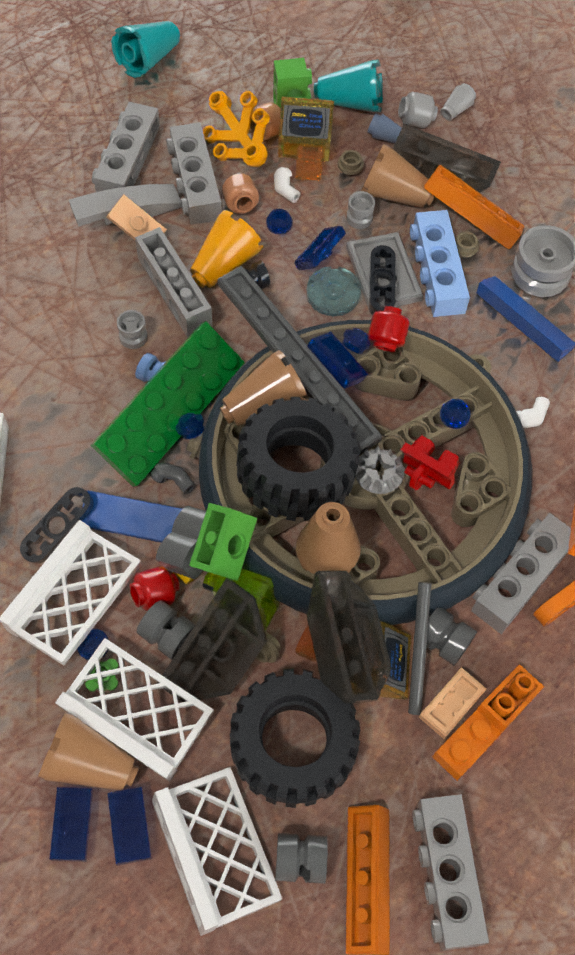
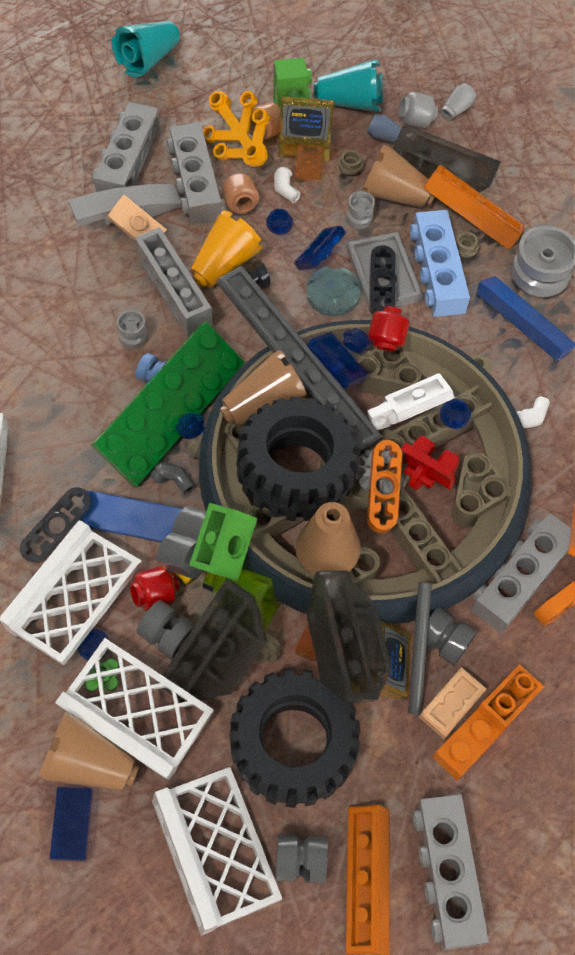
(129, 826): clear blue plate -> none
(394, 464): none -> orange beam
(411, 401): none -> white hinge

